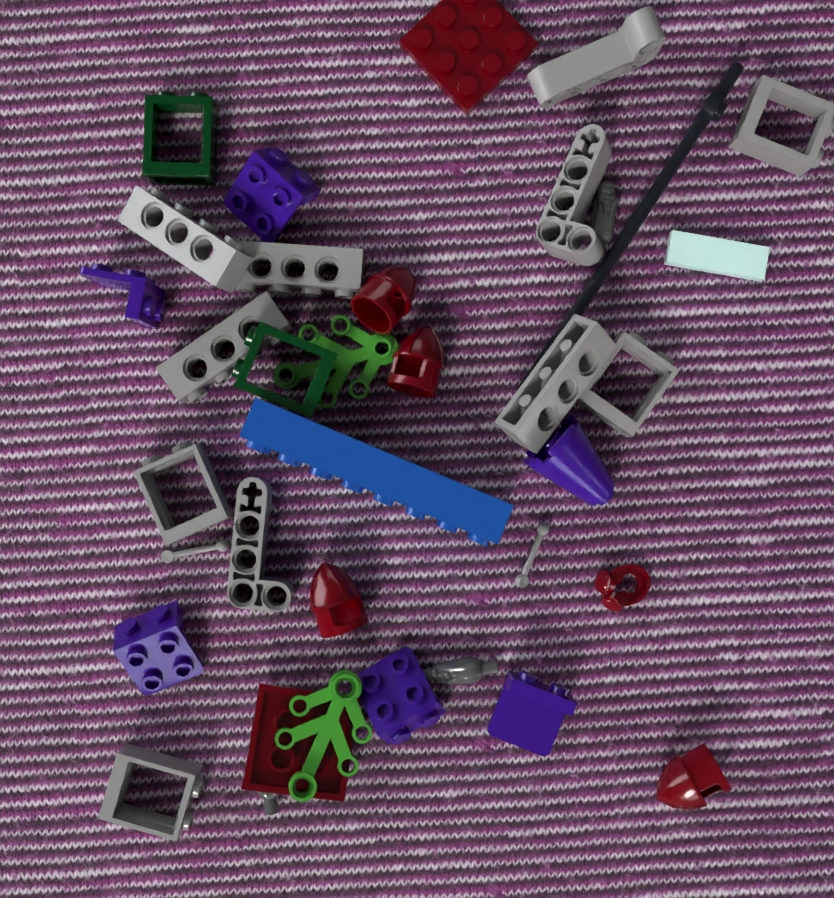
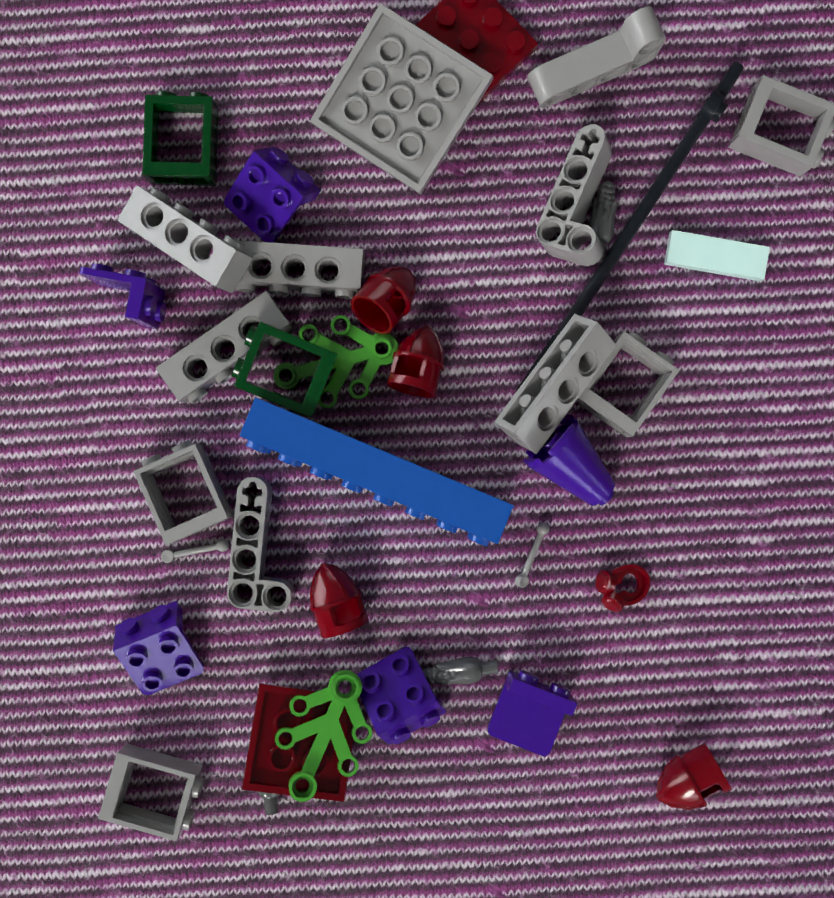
(401, 99): none -> light grey plate

